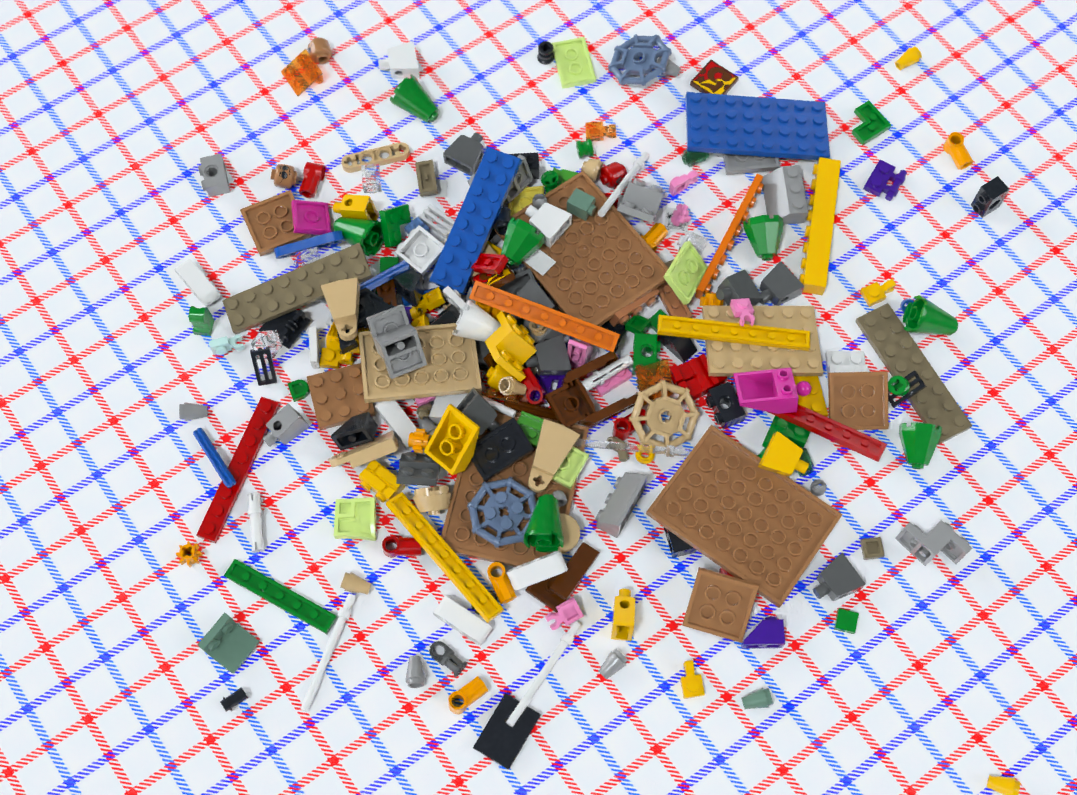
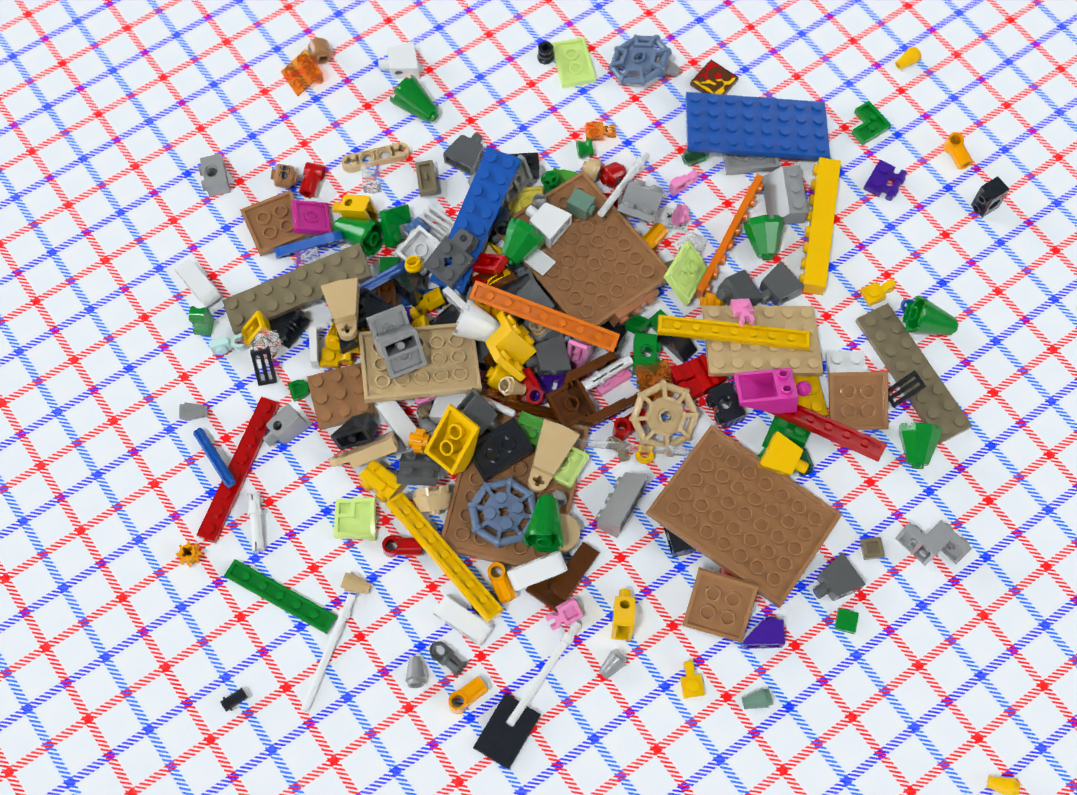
(228, 643): sand green bracket -> none
(256, 323): none -> yellow slope
(413, 264): none -> yellow plate
(460, 250): none -> dark grey plate
(672, 302): nougat plate -> none
(820, 490): light grey hinge -> none
(903, 385): green wheel -> none

